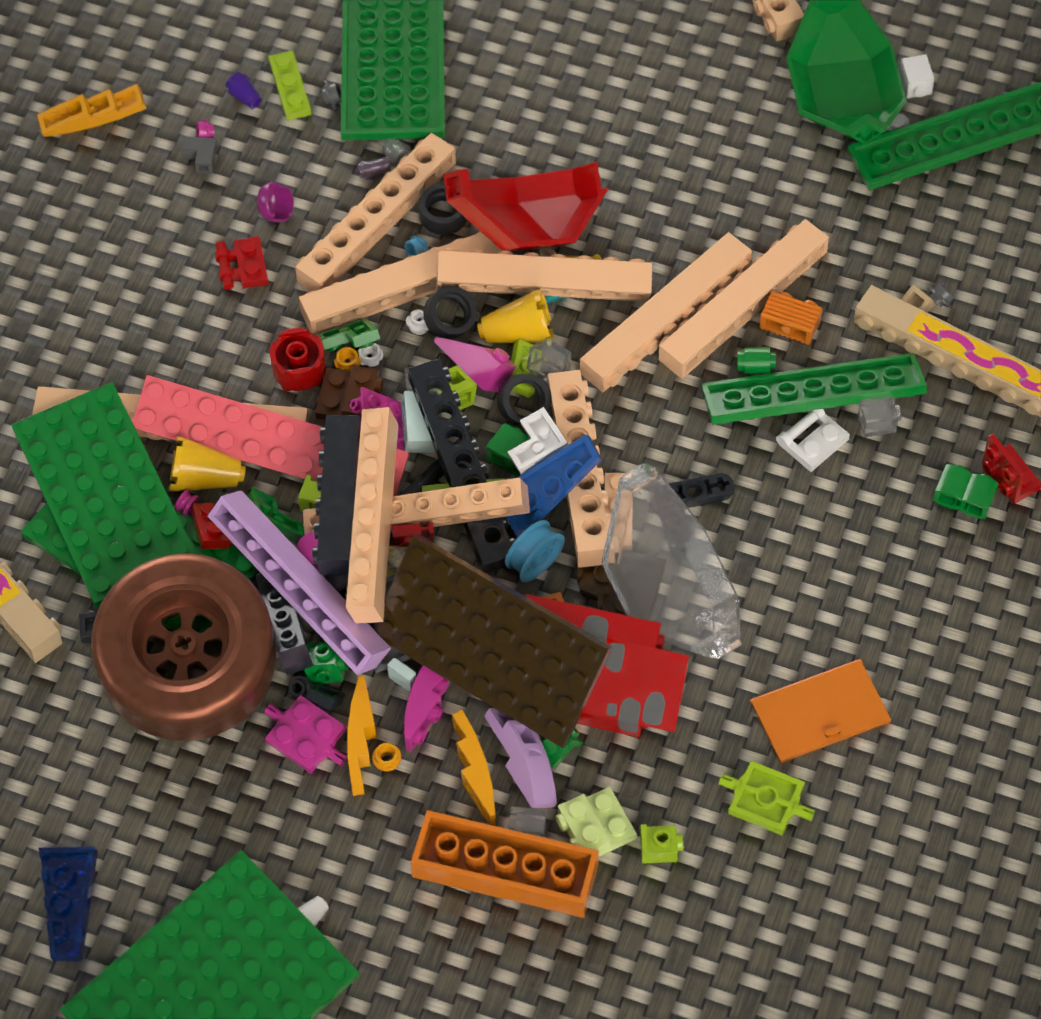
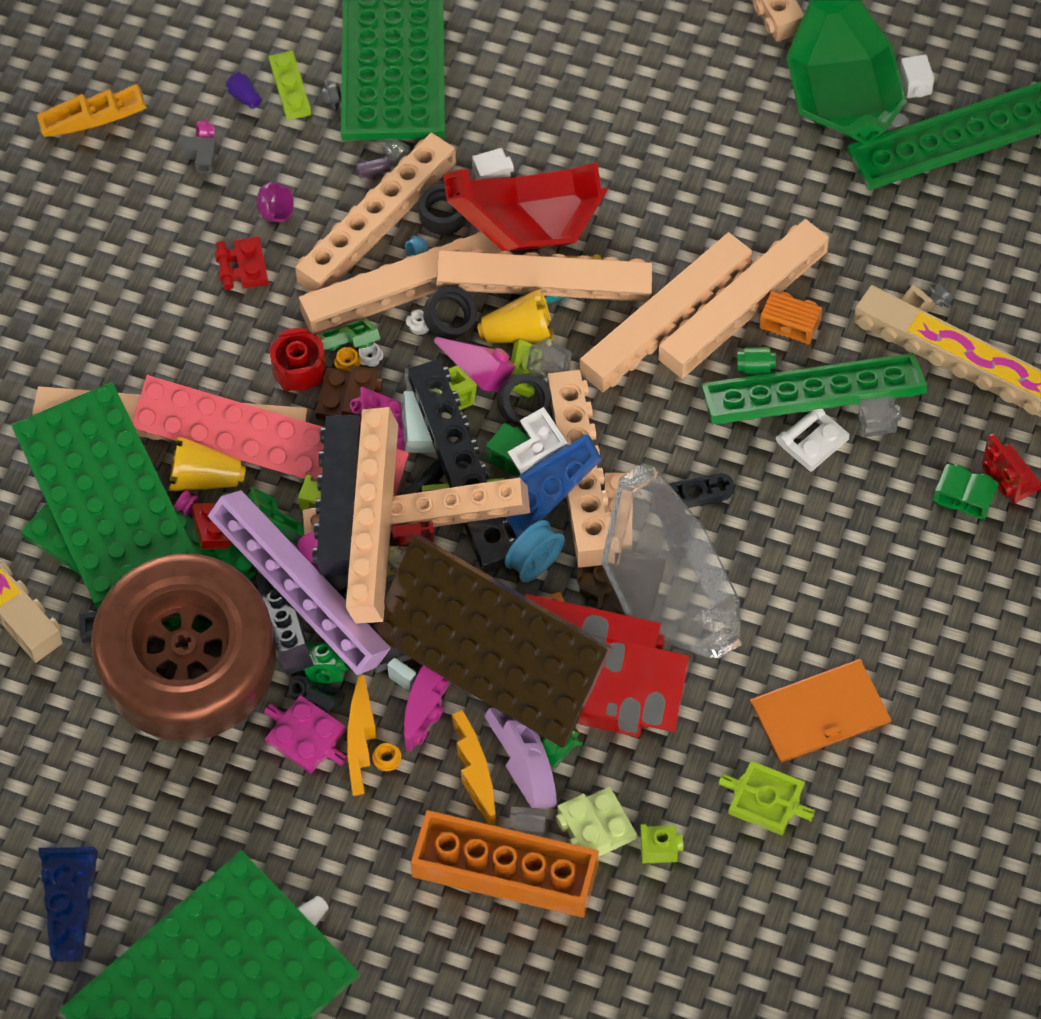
(492, 165): none -> white brick

